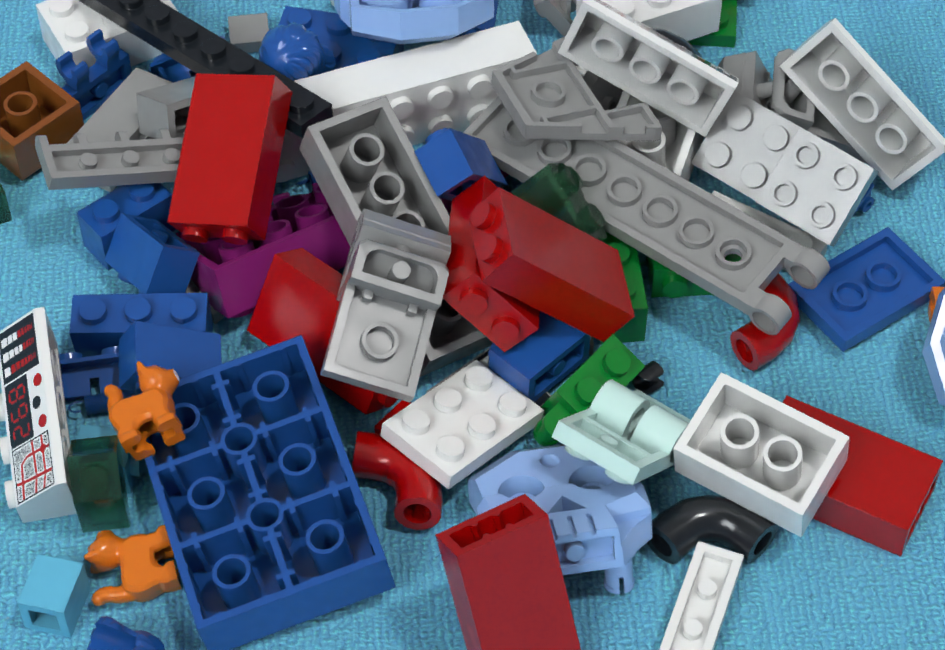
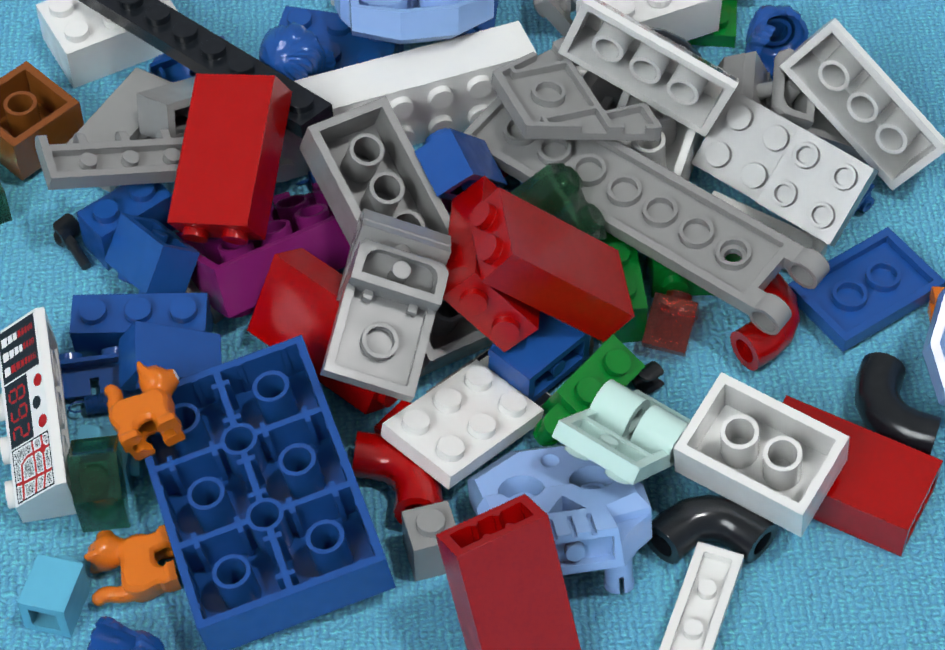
(66, 231): none -> black hand
(95, 83): blue plate -> none
(248, 31): light grey tile -> none
(420, 540): none -> light grey brick
(671, 322): none -> clear red bracket
(775, 30): none -> blue hair
(883, 408): none -> black cylinder

